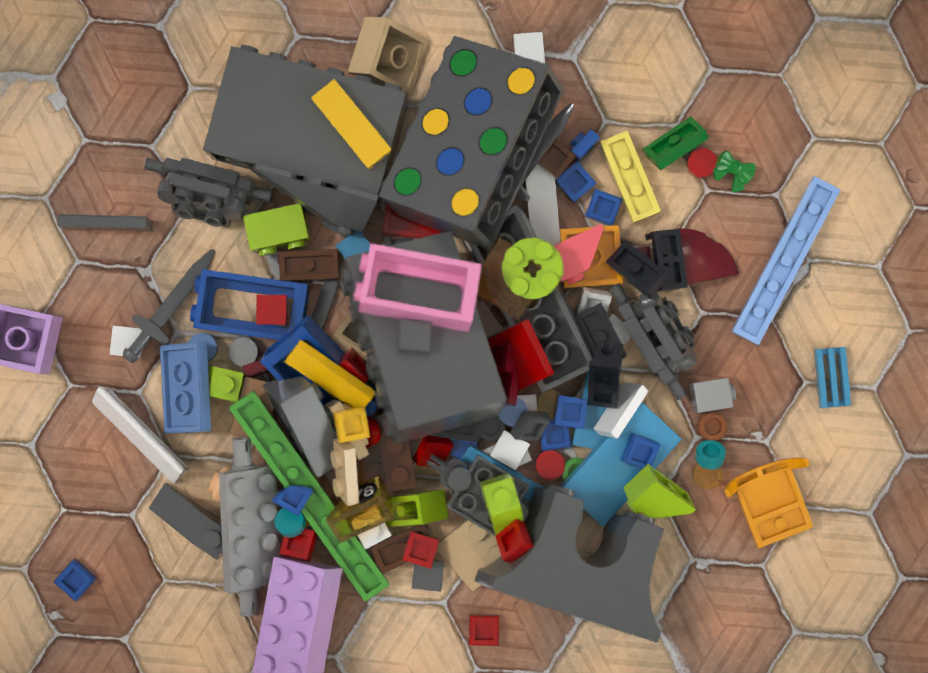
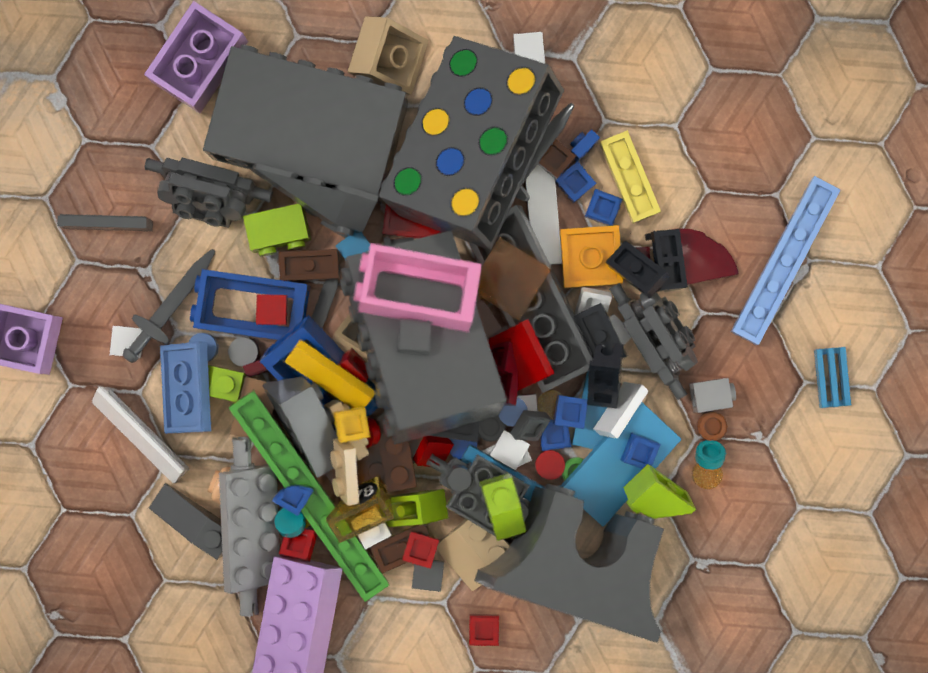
(75, 579): blue tile -> none
(195, 57): none -> lavender brick
(351, 124): yellow tile -> none
(513, 541): red tile -> none
(518, 258): lime plate -> none
(579, 253): coral slope -> none
(675, 143): green plate -> none
(701, 163): red tile -> none
(742, 171): green piece -> none
(771, 500): light orange piece -> none

